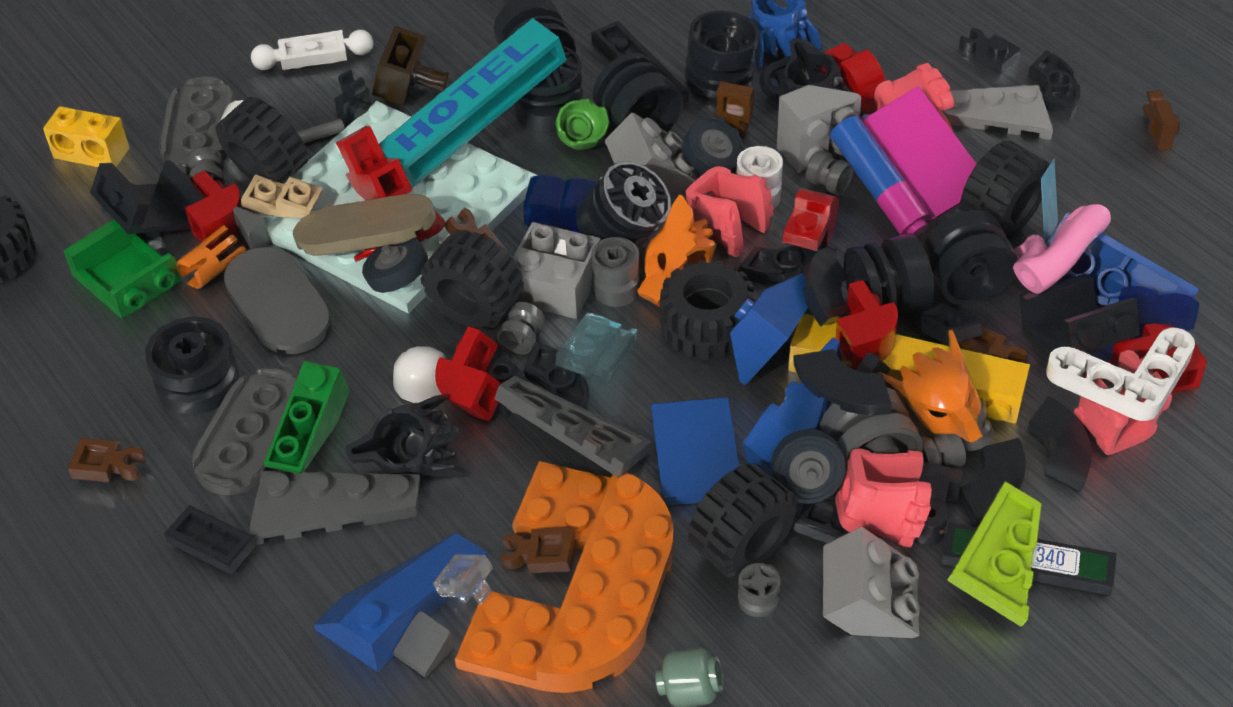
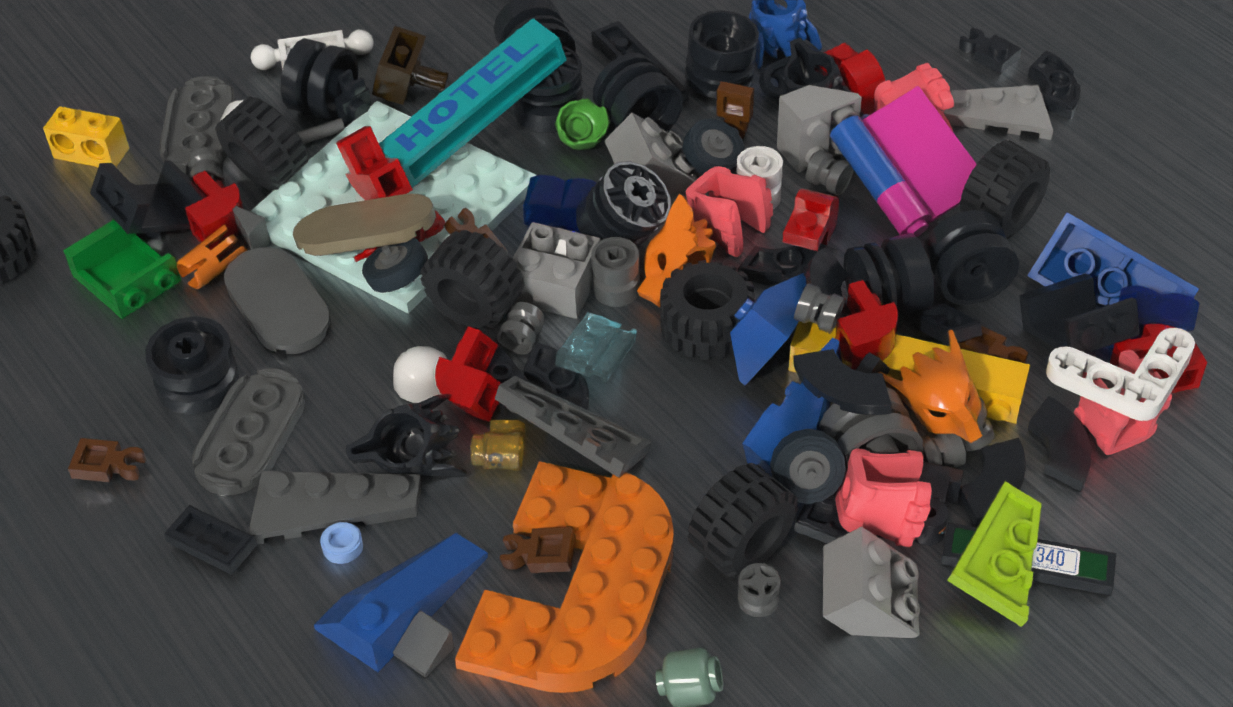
(273, 198): tan slope -> none
(308, 417): green slope -> none
(312, 76): none -> black wheel
(341, 542): none -> light blue tile
(464, 578): clear tile -> none
(500, 447): none -> clear yellow piece
(692, 447): blue tile -> none
(812, 303): none -> dark grey wheel
(1044, 266): bright pink piece -> none
(1049, 201): medium azure sticker -> none
(1163, 122): reddish brown plate -> none

